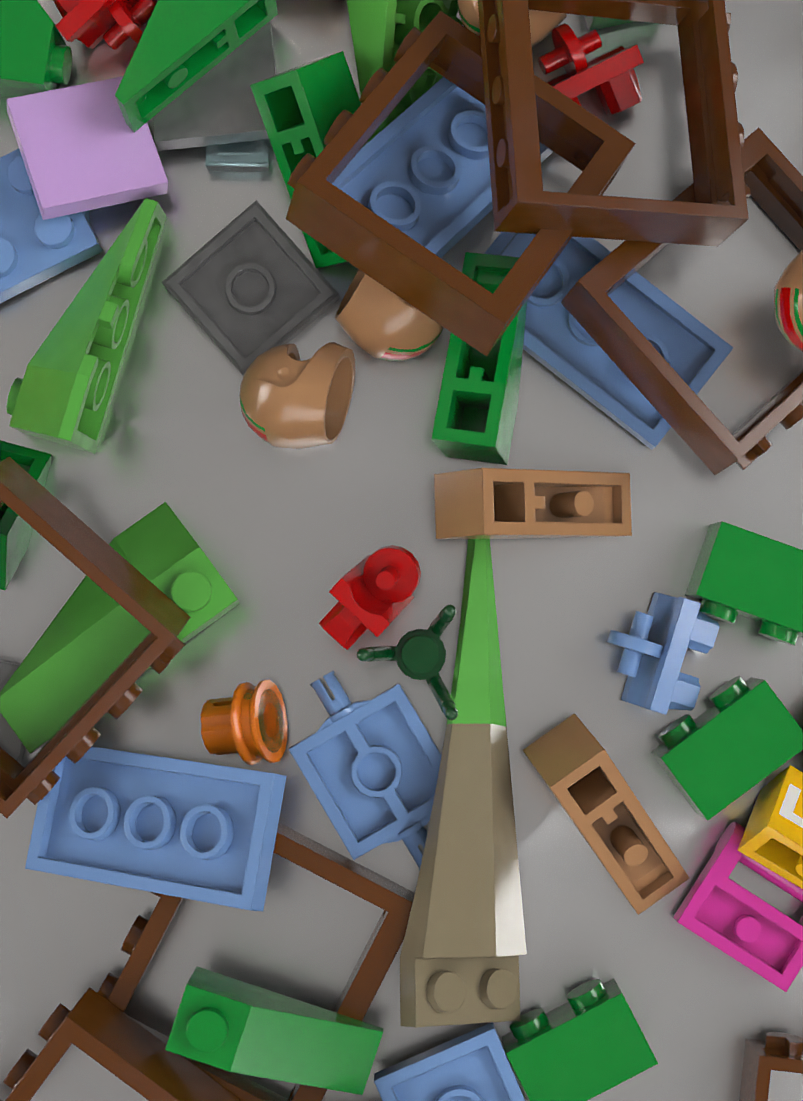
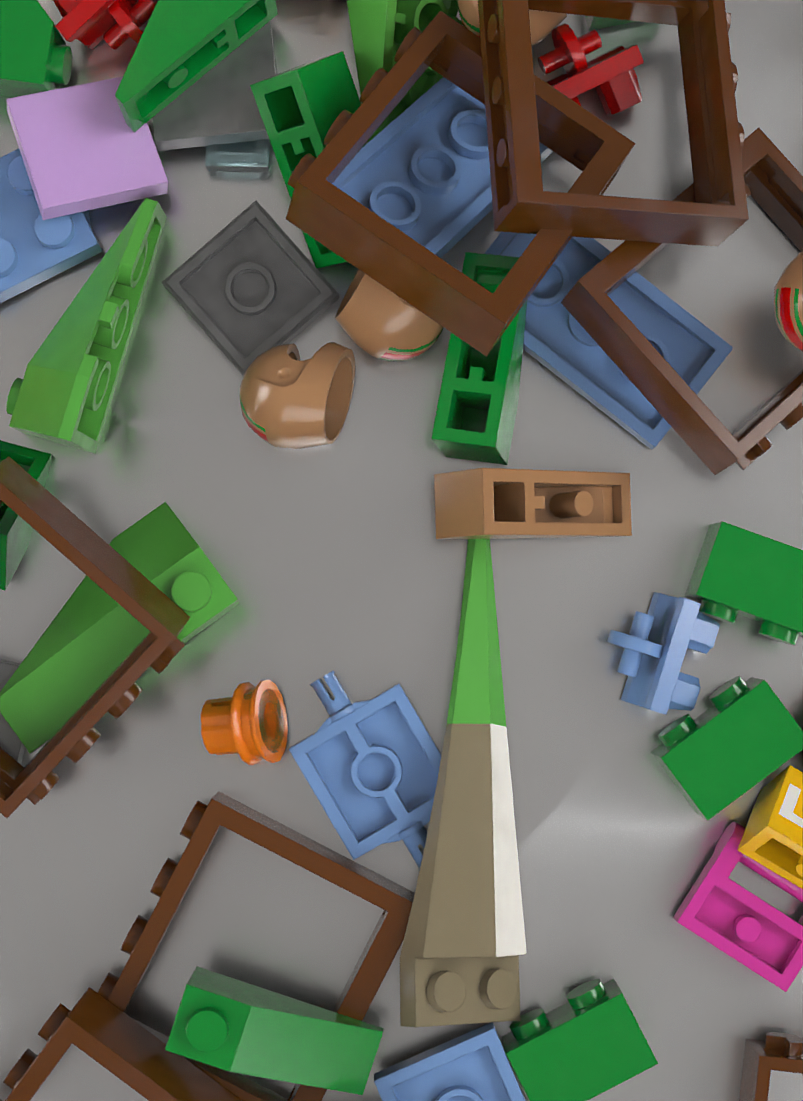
(160, 826): medium blue plate -> none
(372, 594): red hips -> none
(421, 656): dark green plant -> none
(606, 813): medium nougat slope -> none

